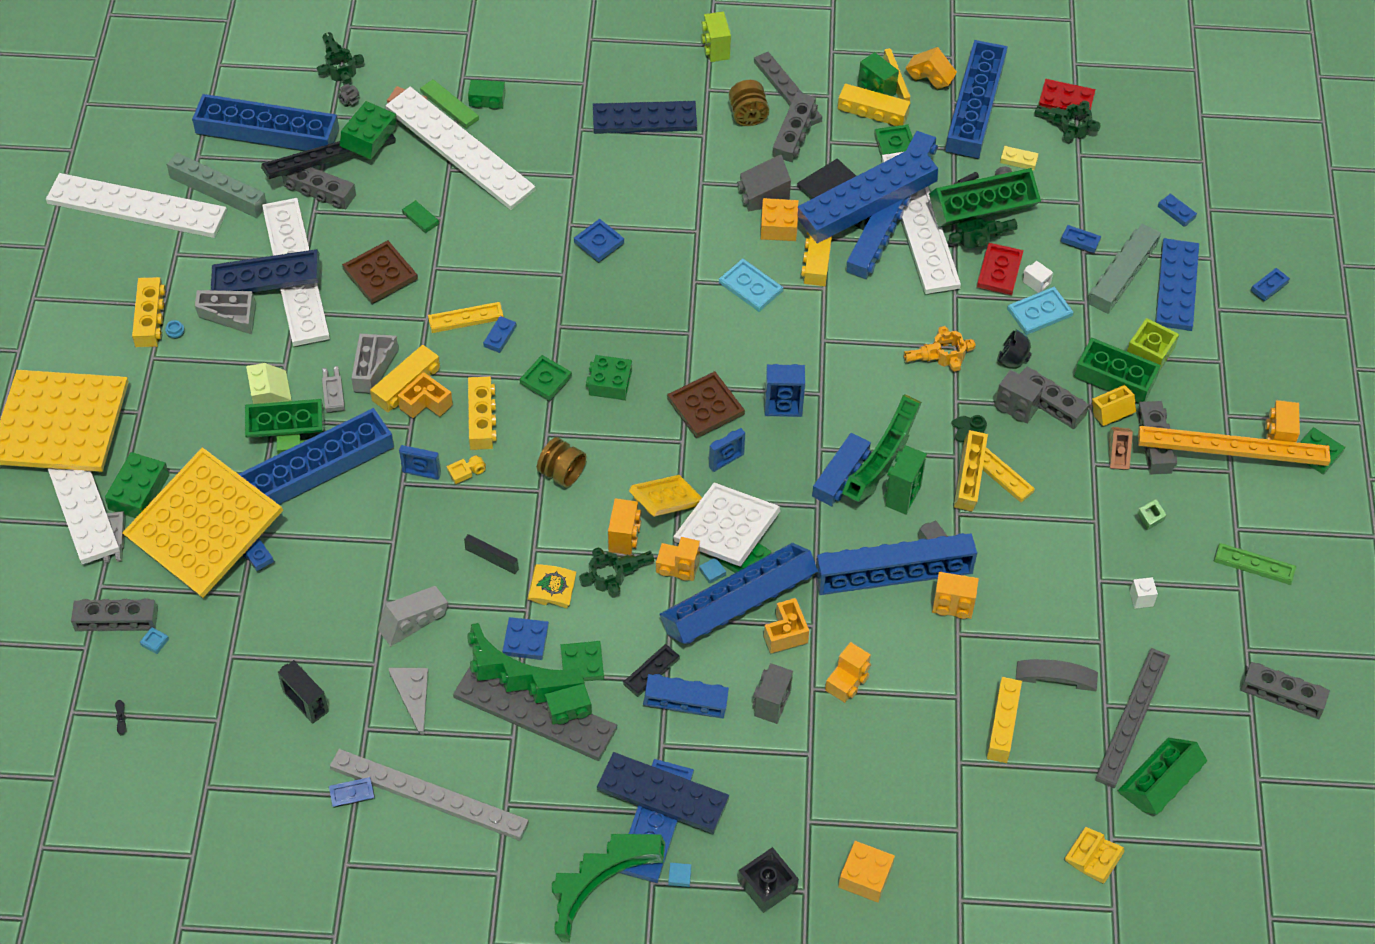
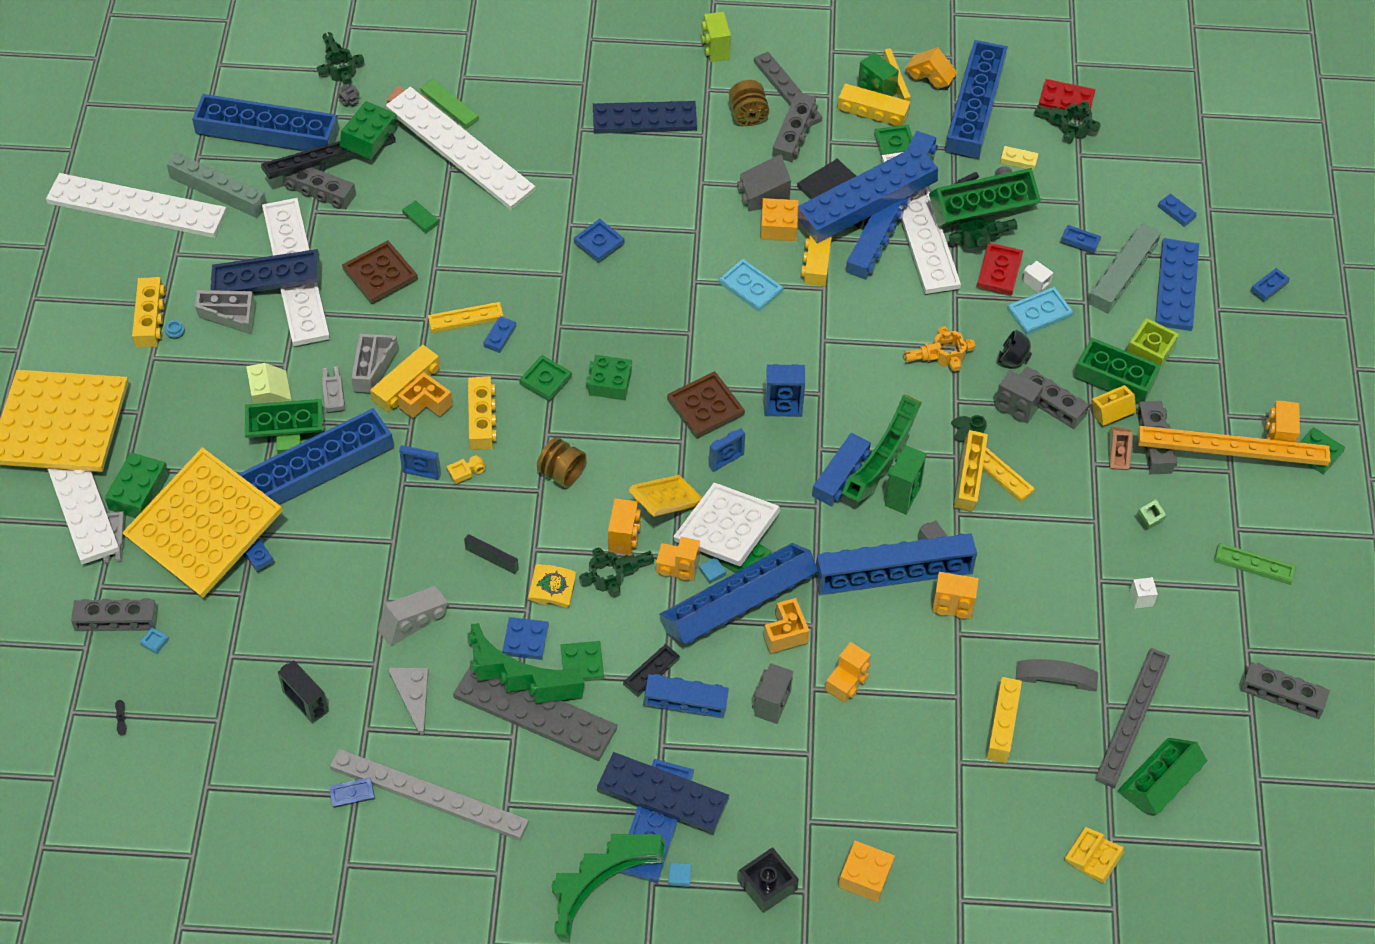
(486, 94): green brick -> none
(568, 704): green brick -> none

